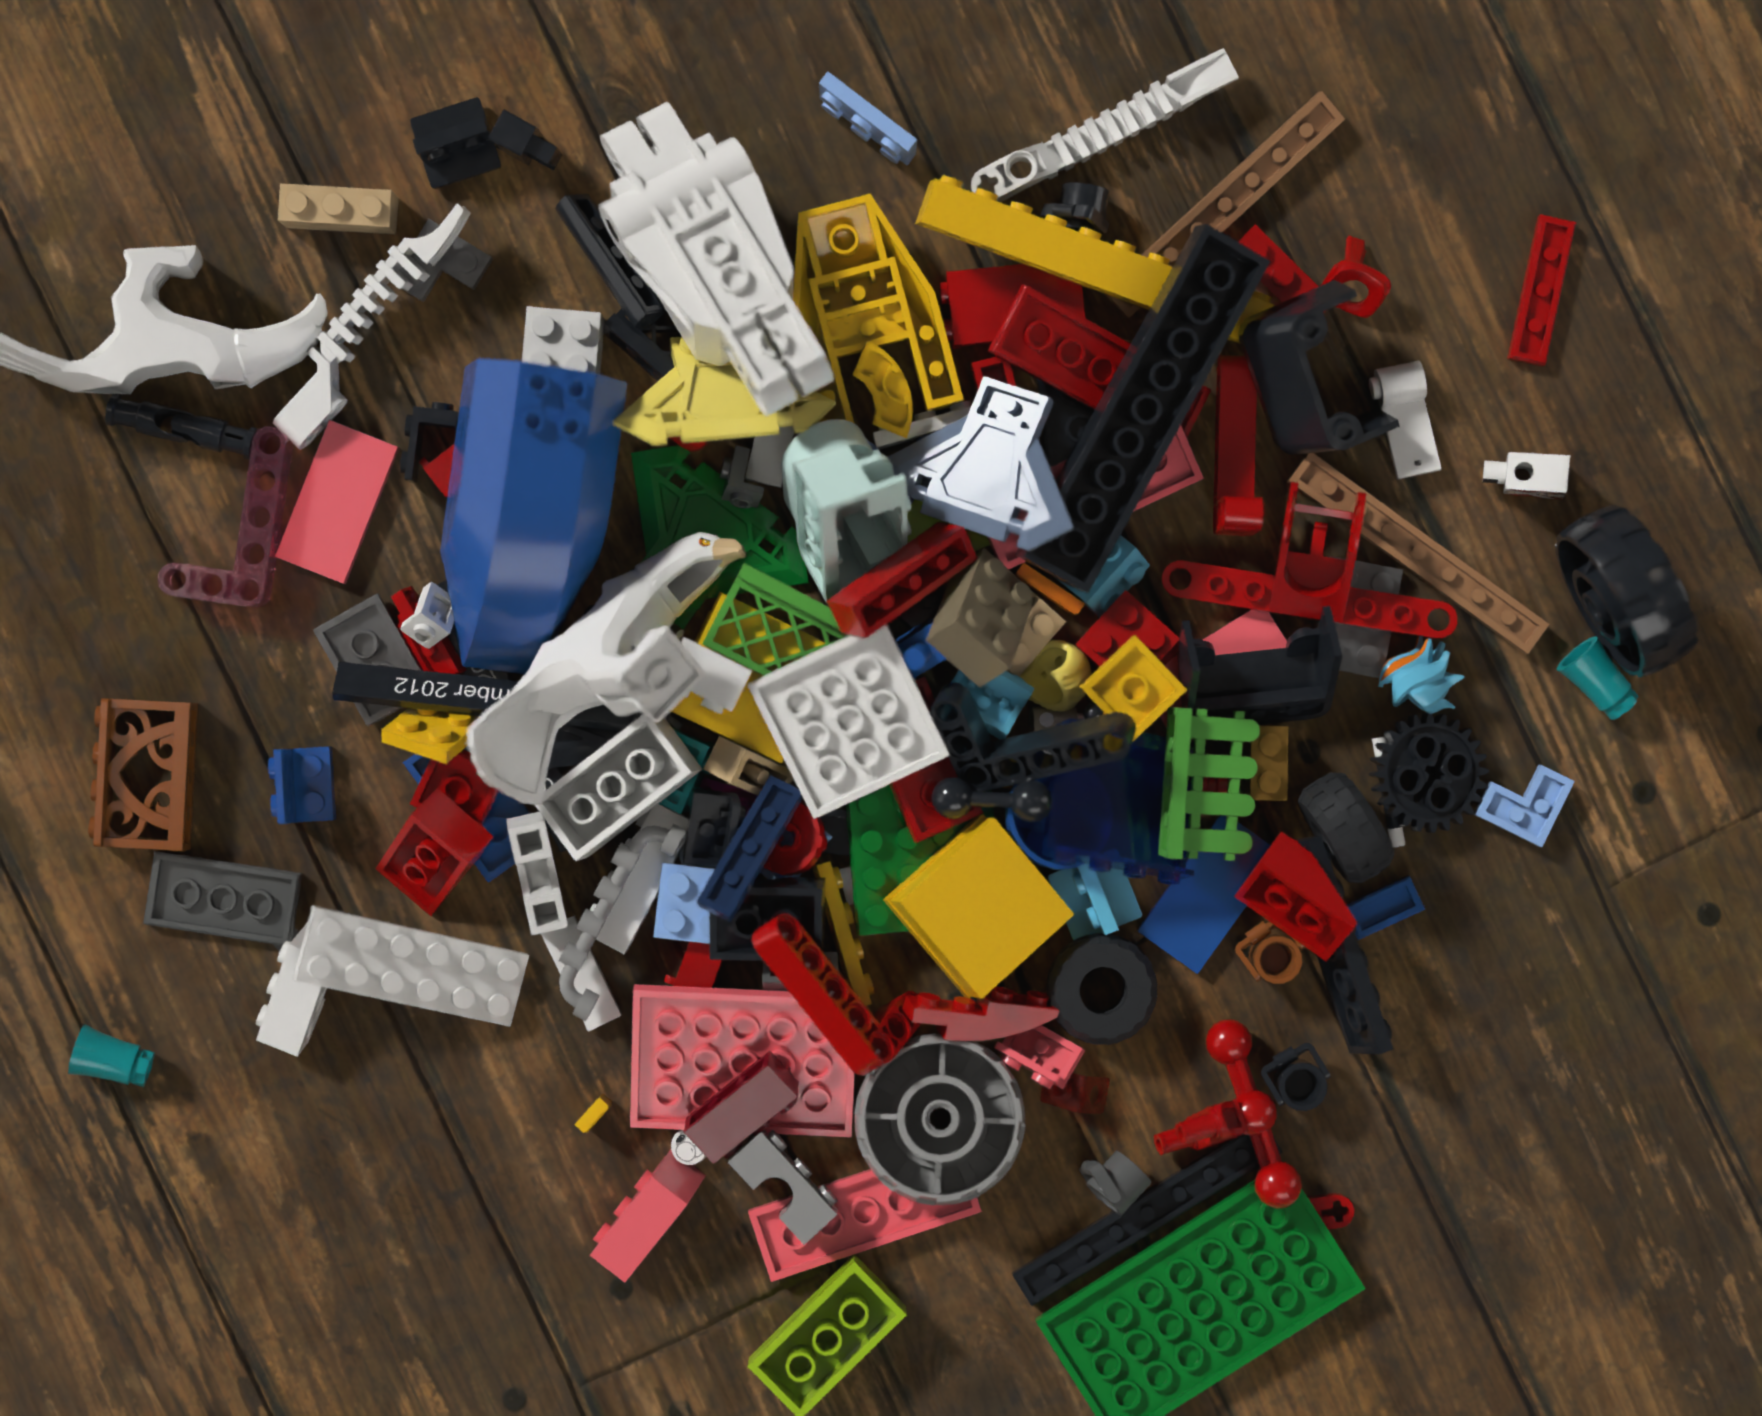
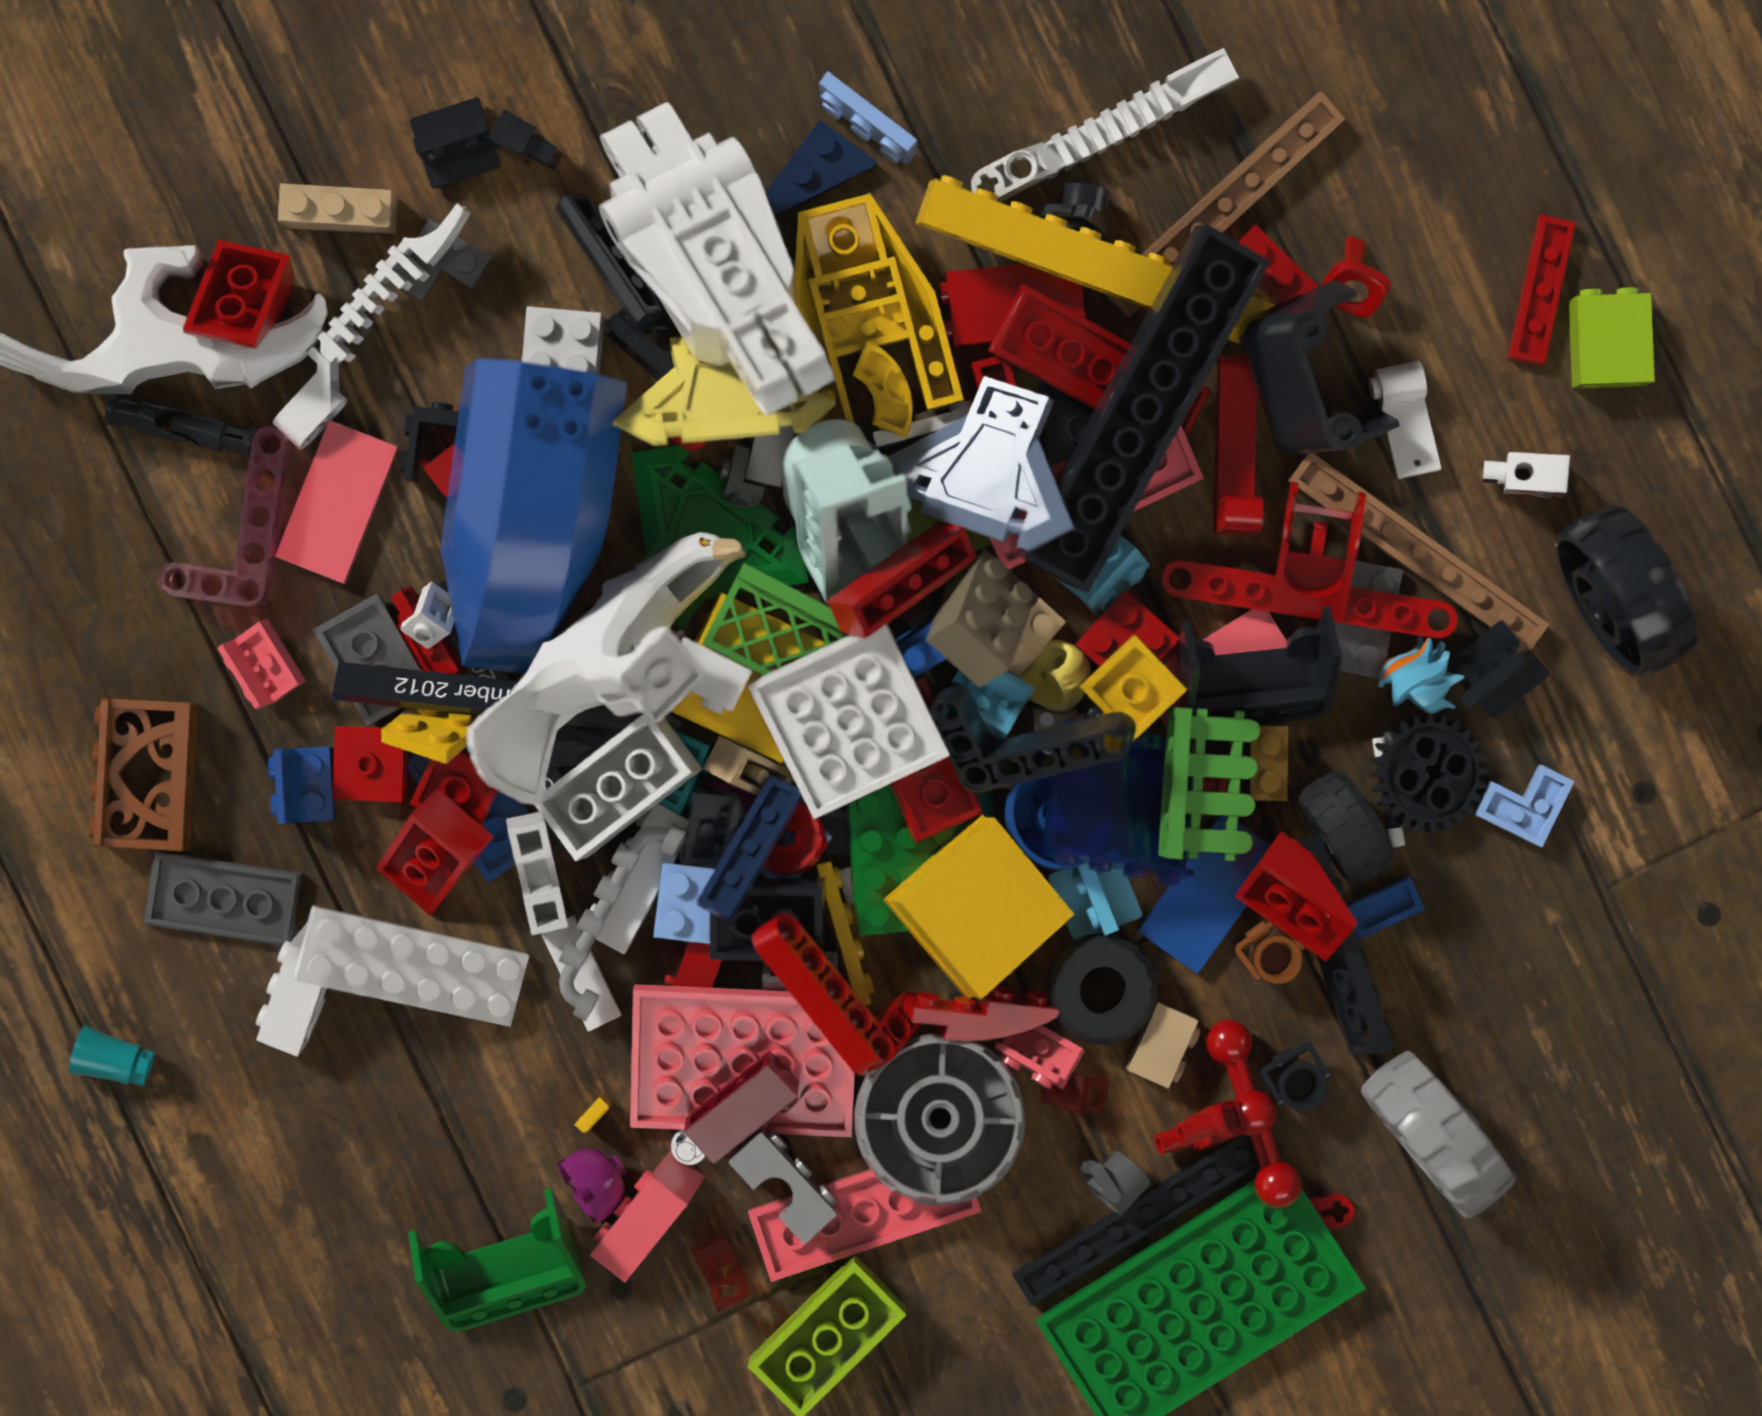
(240, 294): none -> red slope
(261, 665): none -> coral bracket
(367, 767): none -> red plate
(500, 1277): none -> green windscreen
(594, 1181): none -> magenta cylinder
(721, 1270): none -> clear red bracket
(818, 165): none -> dark blue wing
(1029, 800): black piece -> none
(1049, 589): orange tile -> none
(1163, 1044): none -> tan brick
(1438, 1134): none -> light grey wheel
(1497, 670): none -> black bracket
(1598, 678): teal plant -> none
(1611, 339): none -> lime brick

